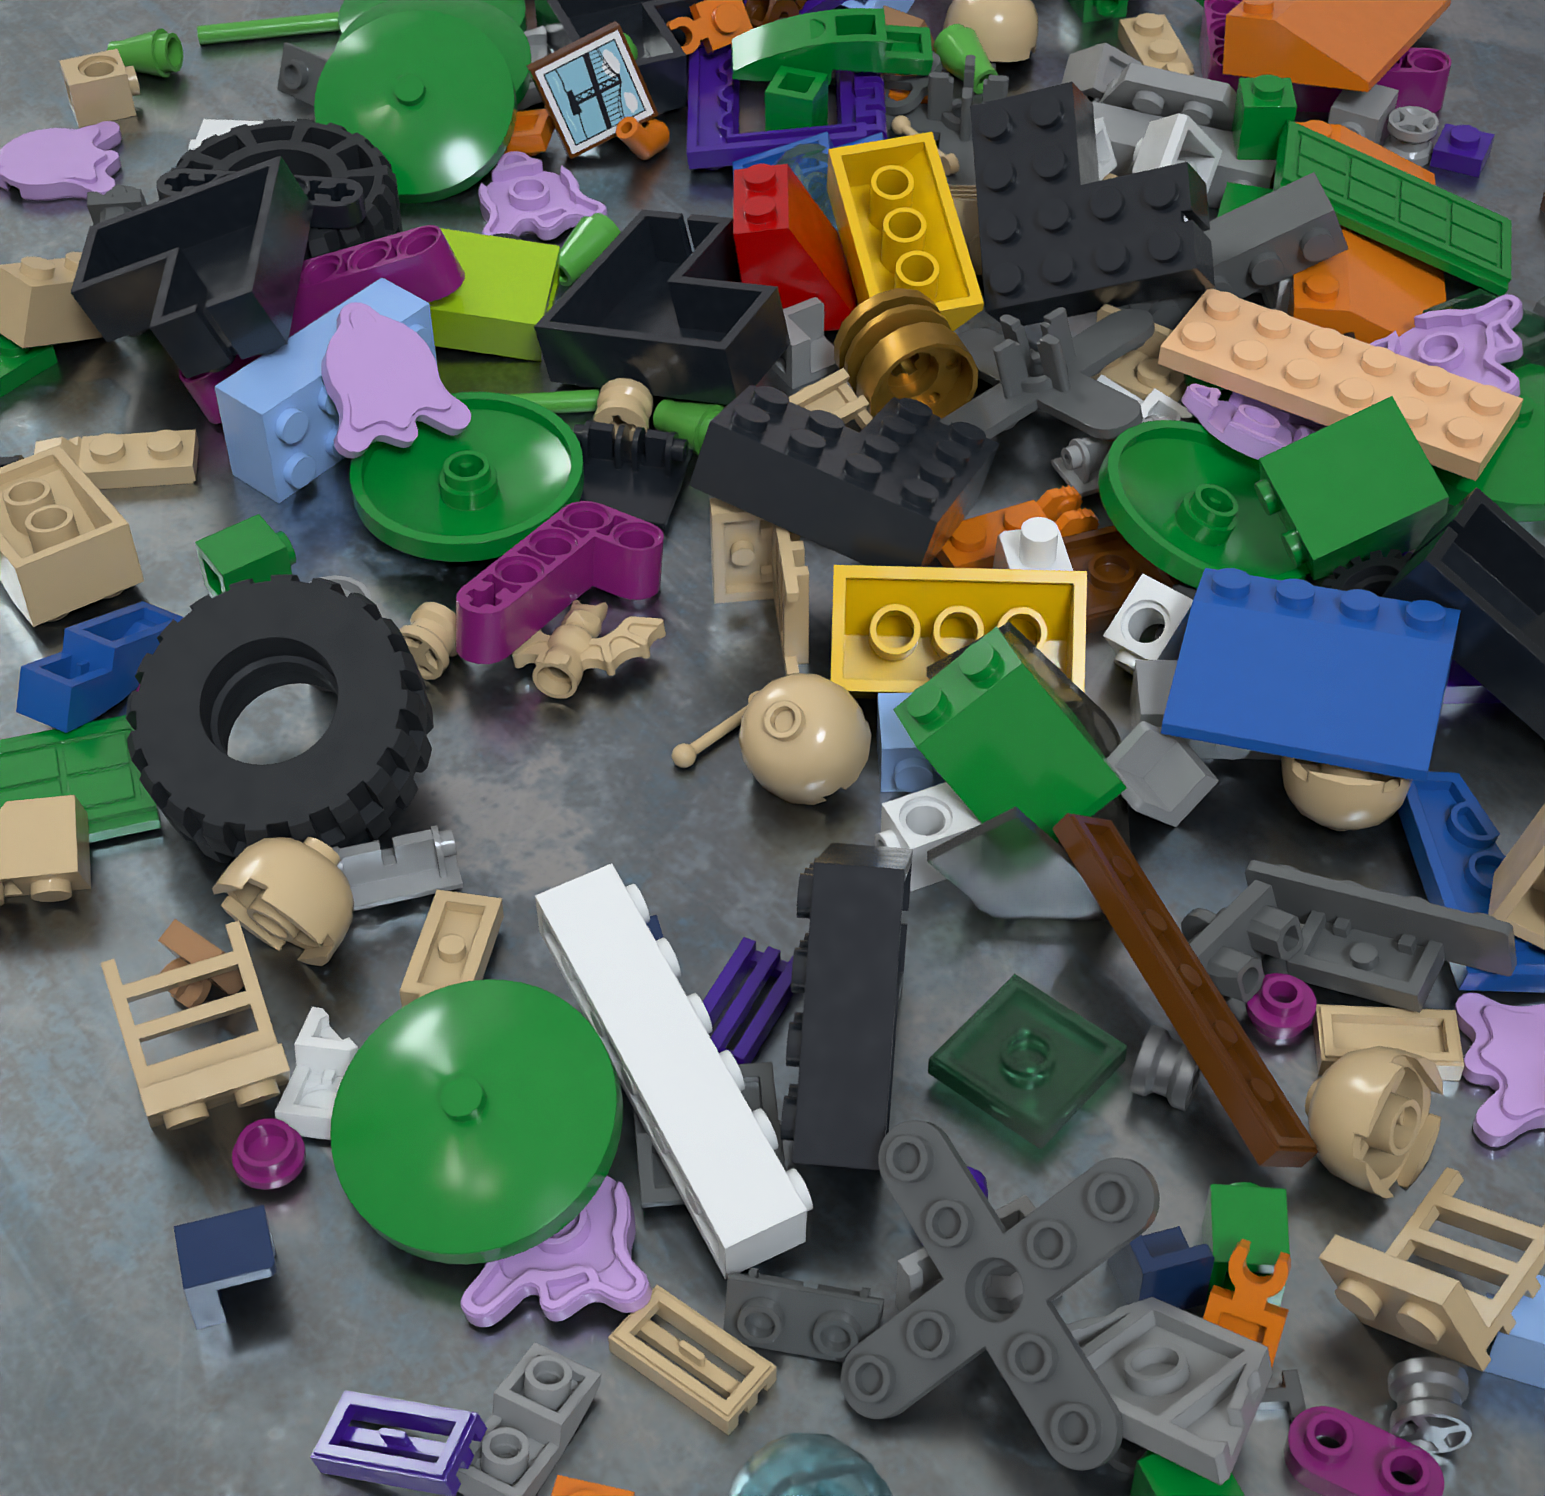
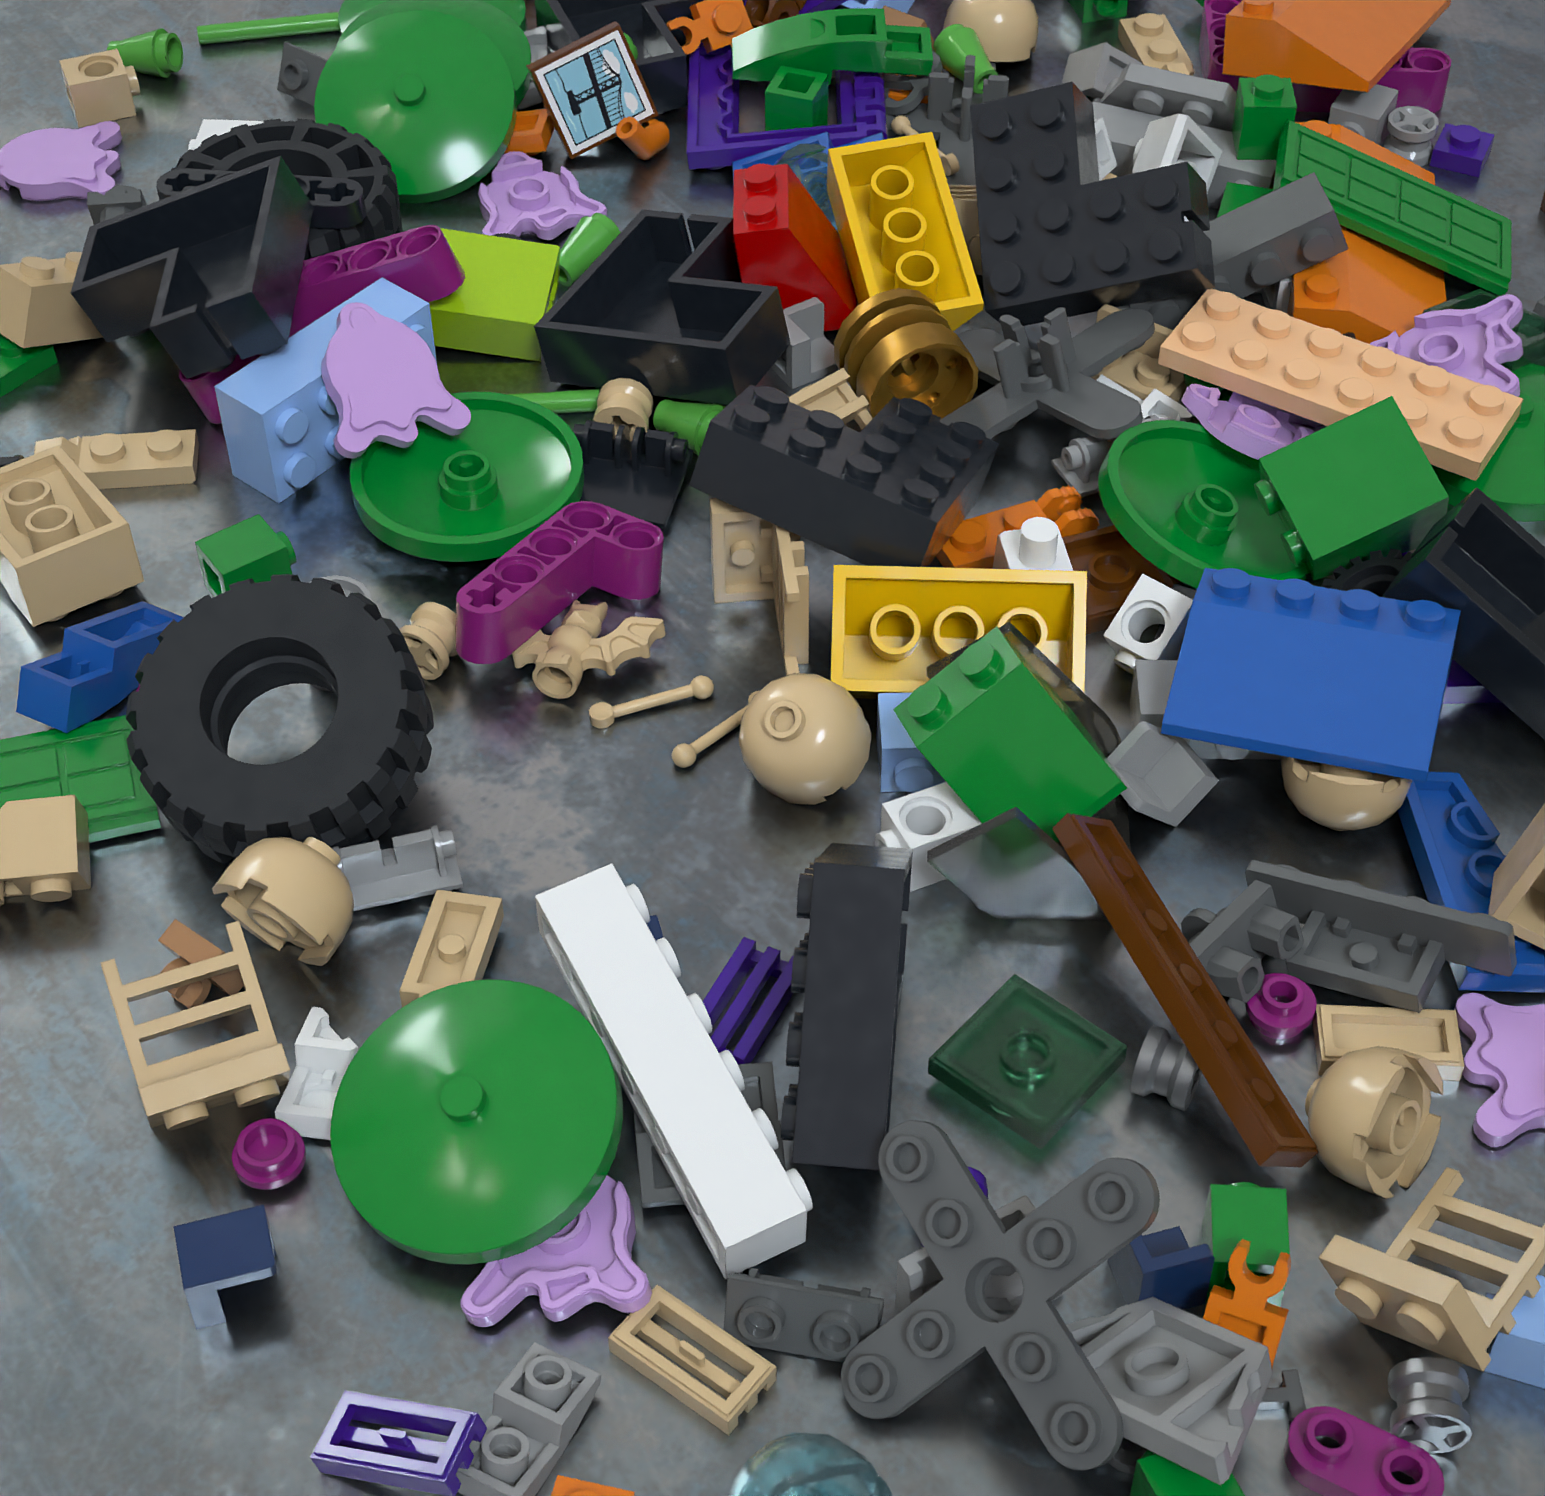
(603, 714): none -> tan hinge

